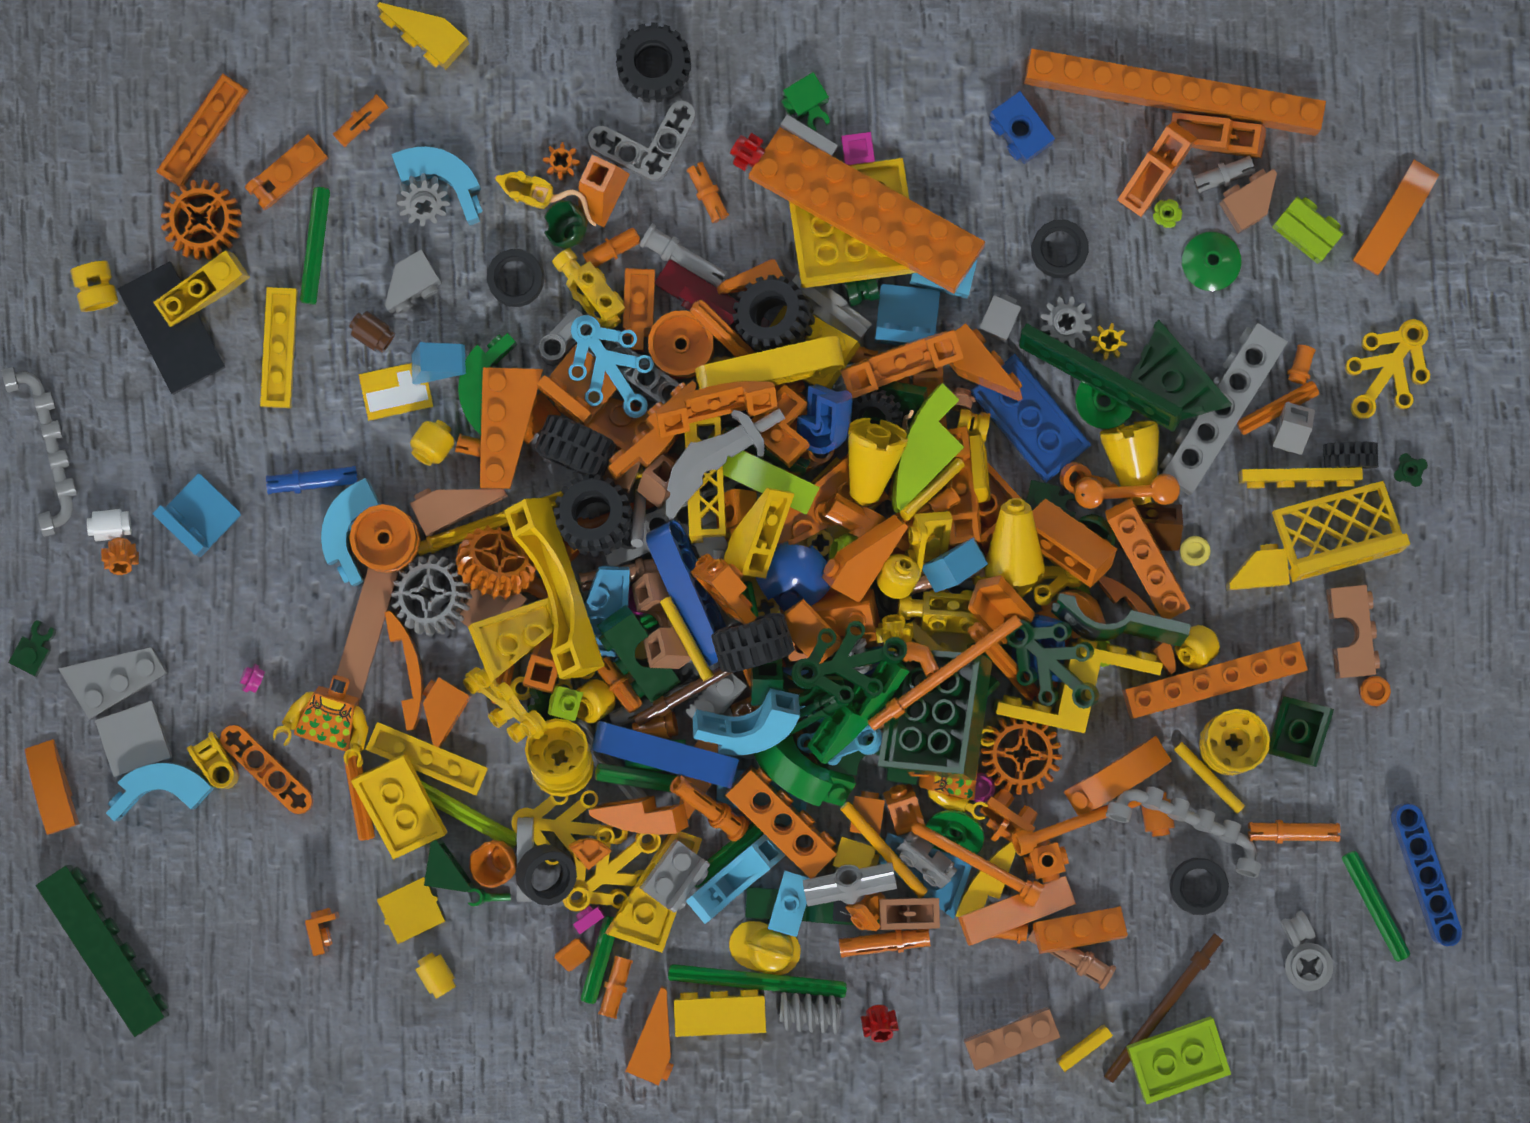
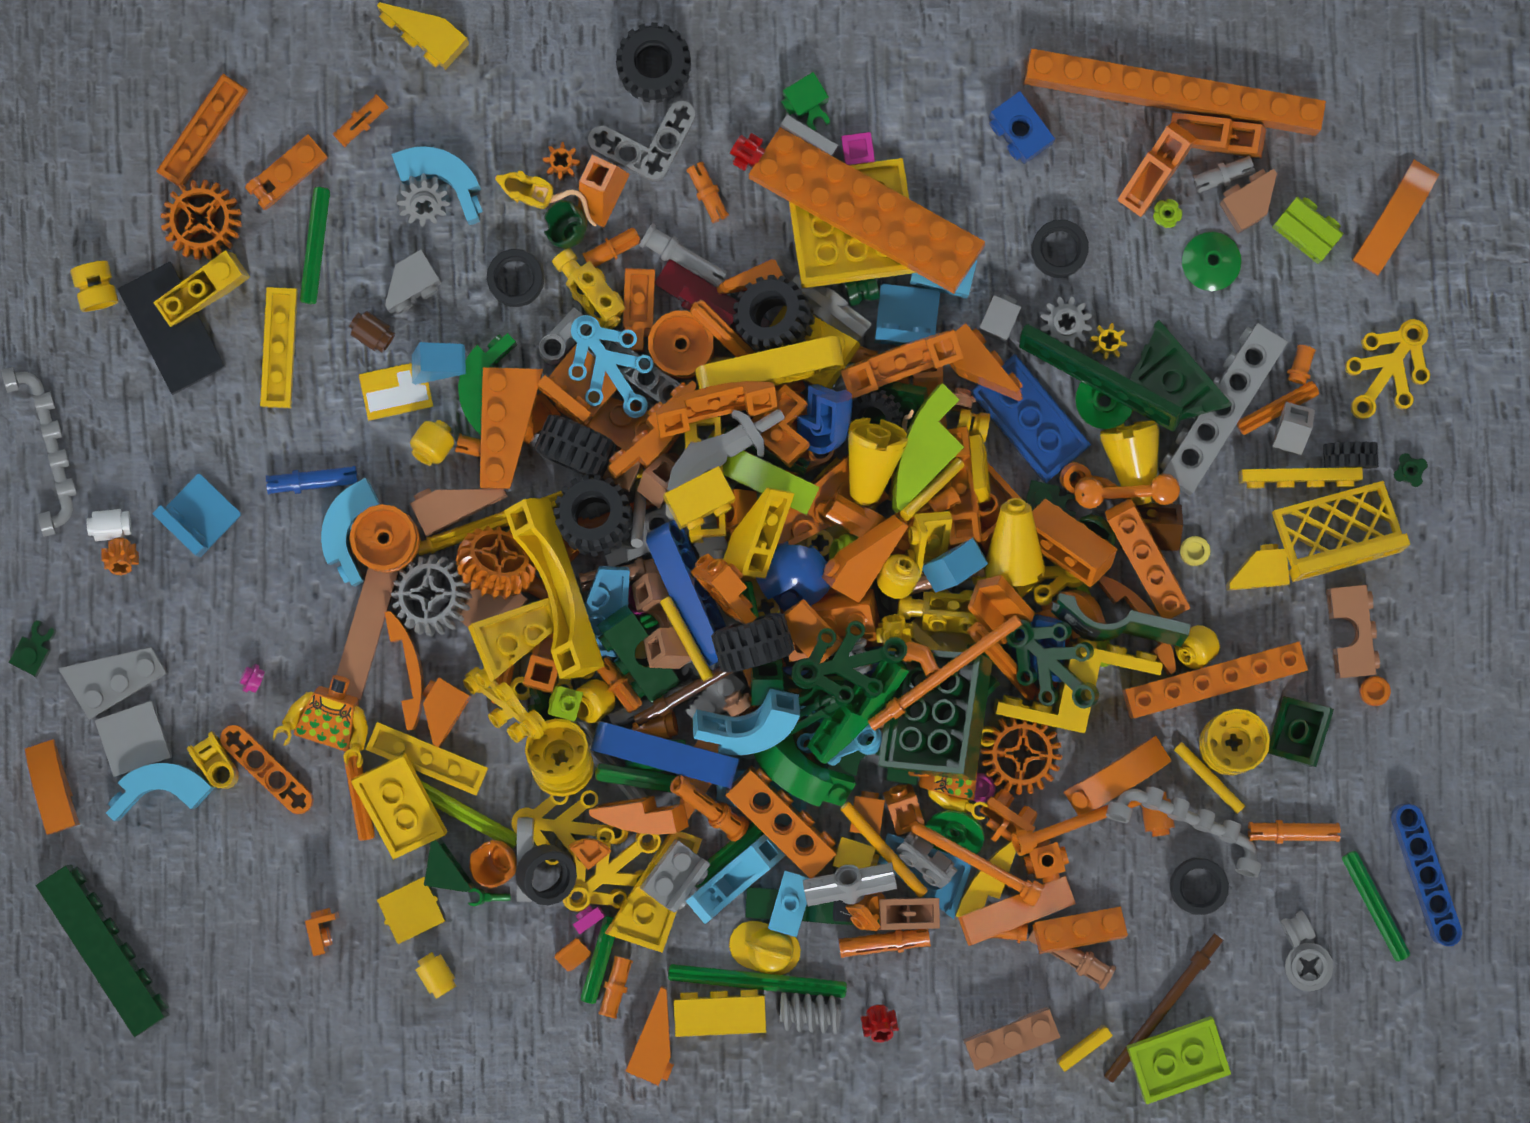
(700, 498): none -> yellow brick
(736, 703): none -> nougat plate

